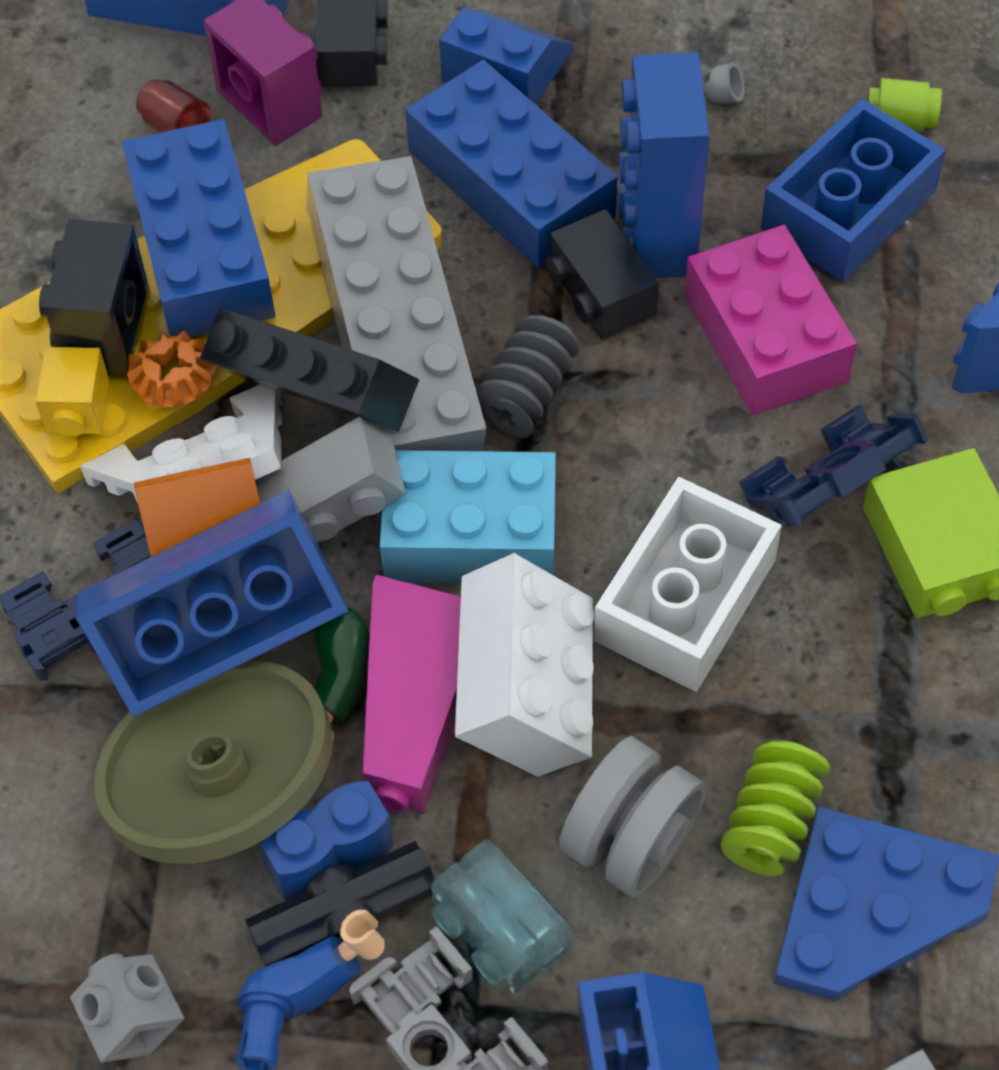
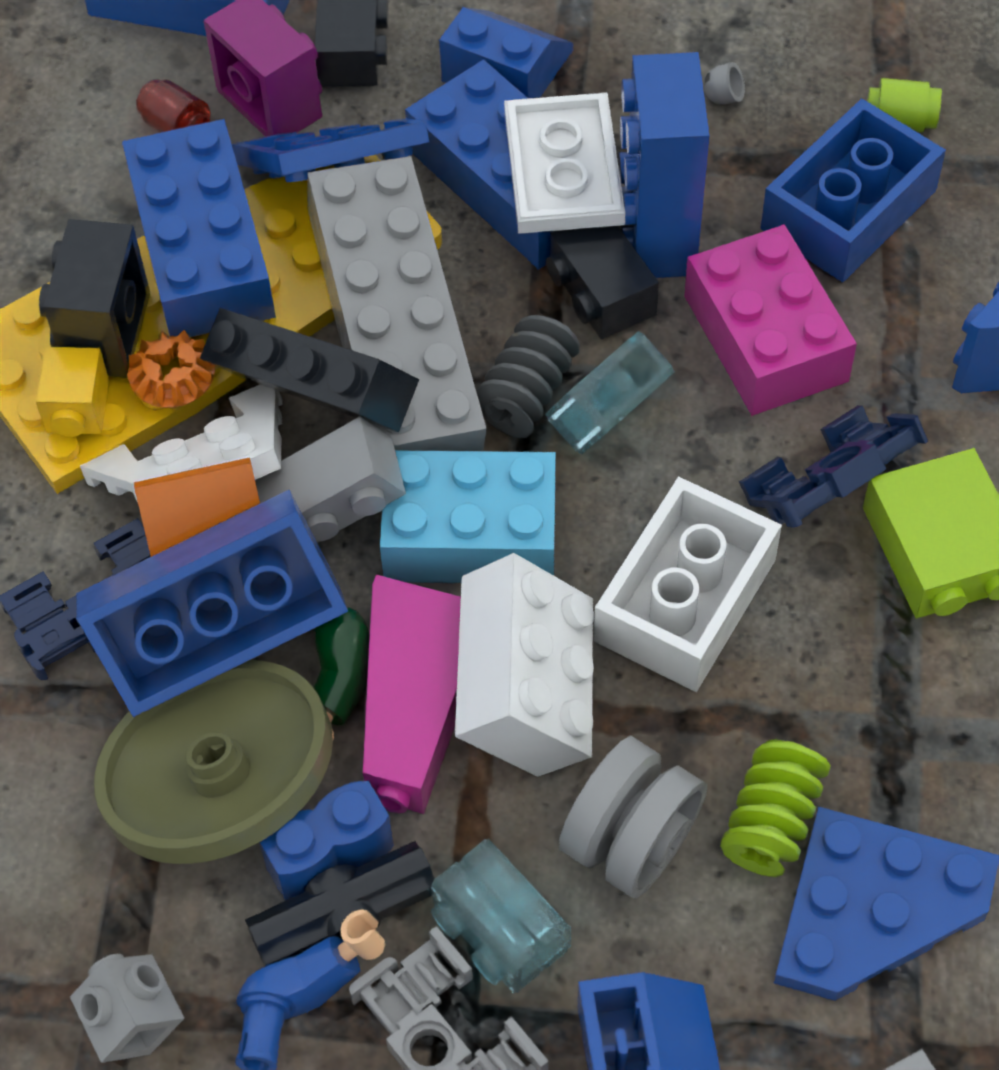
(296, 154): none -> blue plate
(563, 163): none -> white tile
(609, 392): none -> clear light blue brick

